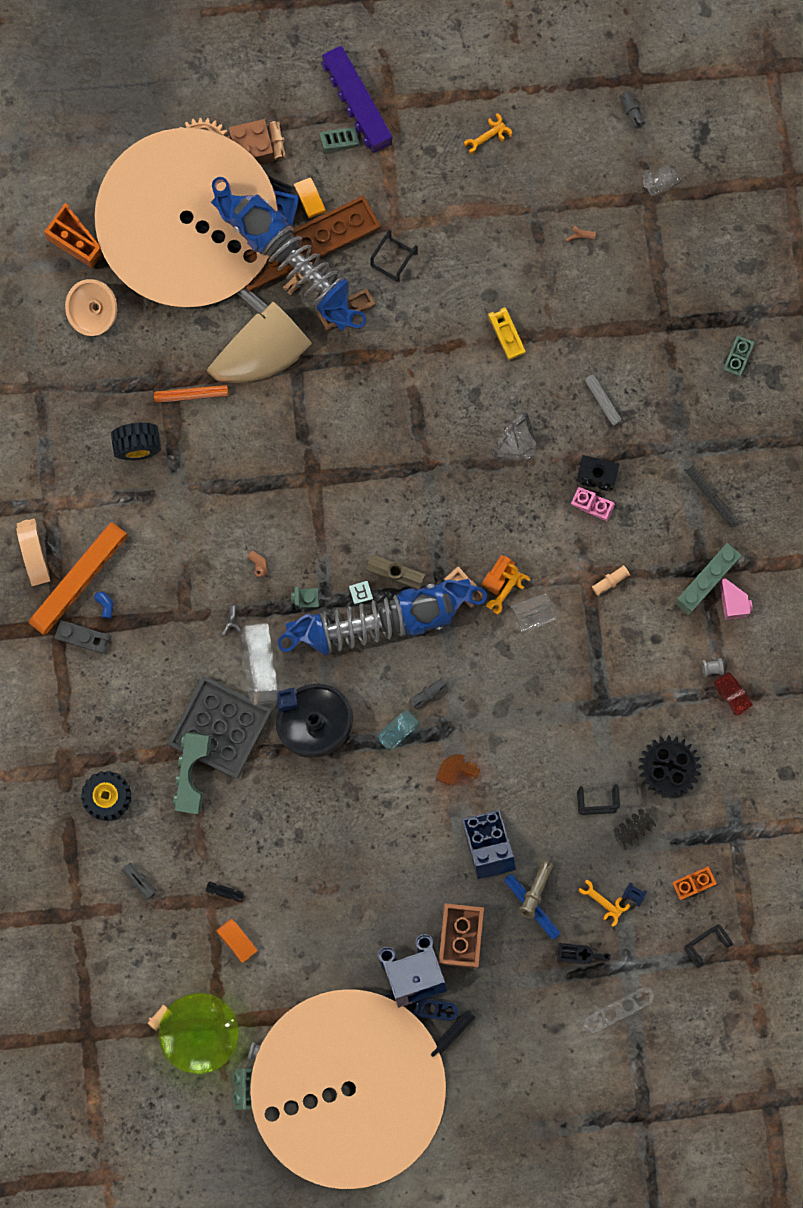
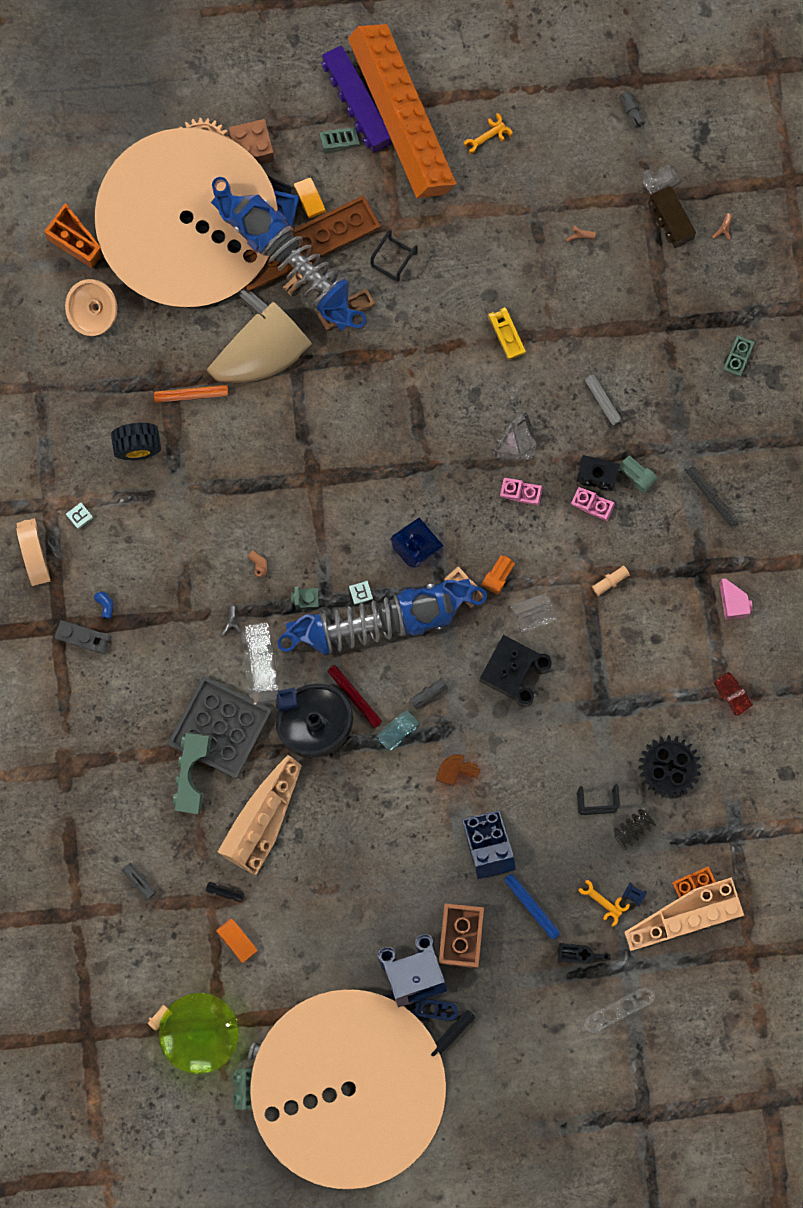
(78, 578): orange beam -> none
(79, 516): none -> light aqua tile
(106, 796): black wheel -> none
(261, 818): none -> light nougat wedge
(277, 140): light nougat pin -> none
(354, 696): none -> dark red axle
(383, 568): dark tan piece -> none
(401, 111): none -> orange brick
(415, 543): none -> clear blue slope
(510, 666): none -> black piece
(514, 579): light orange bar -> none
(521, 492): none -> bright pink slope
(533, 897): dark tan pin -> none
(642, 477): none -> sand green piece
(671, 217): none -> dark brown brick
(689, 913): none -> light nougat wedge
(707, 579): sand green arch -> none
(712, 667): light grey bush -> none
(713, 929): black piece -> none
(724, 227): none -> nougat bar

